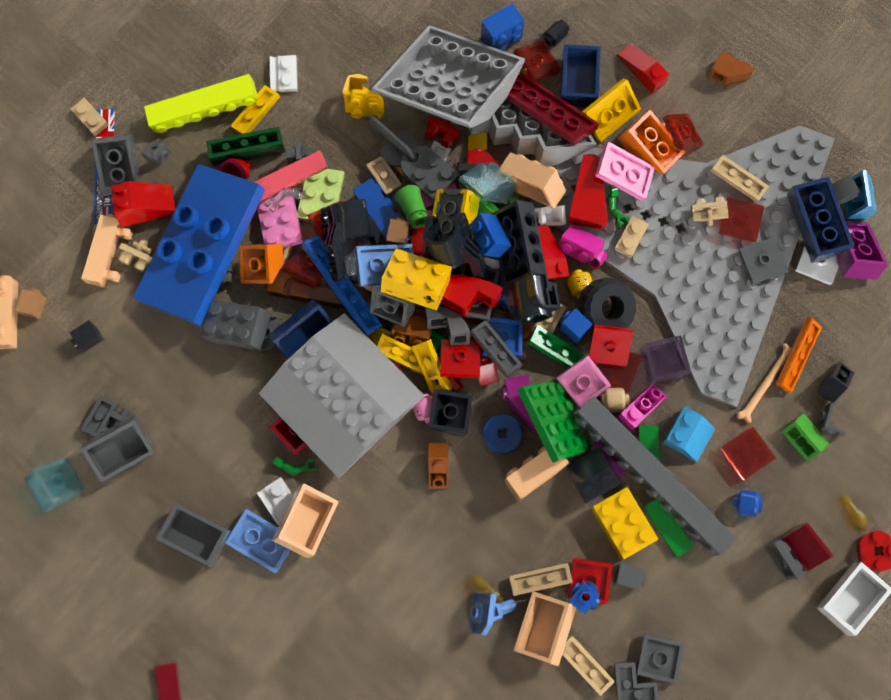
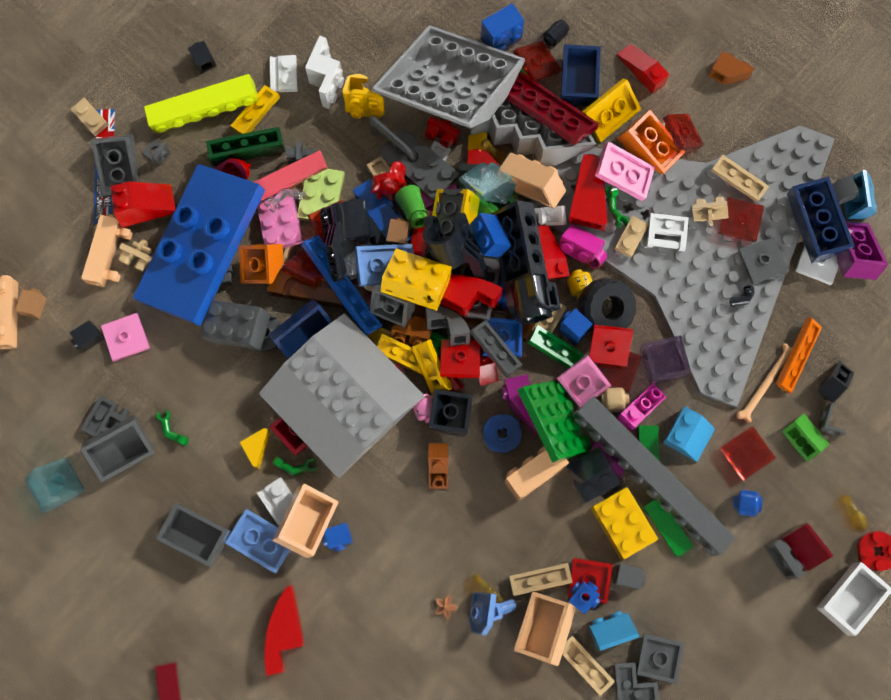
(125, 337): none -> bright pink plate
(167, 432): none -> green arm
(202, 56): none -> black brick
(255, 446): none -> yellow slope
(283, 631): none -> red slope
(324, 72): none -> white bracket
(337, 537): none -> blue brick
(390, 182): none -> red hair
(445, 606): none -> nougat plant
(498, 155): none -> clear yellow piece
(612, 630): none -> dark azure slope
(669, 226): none -> white plate
(744, 298): none -> black arm

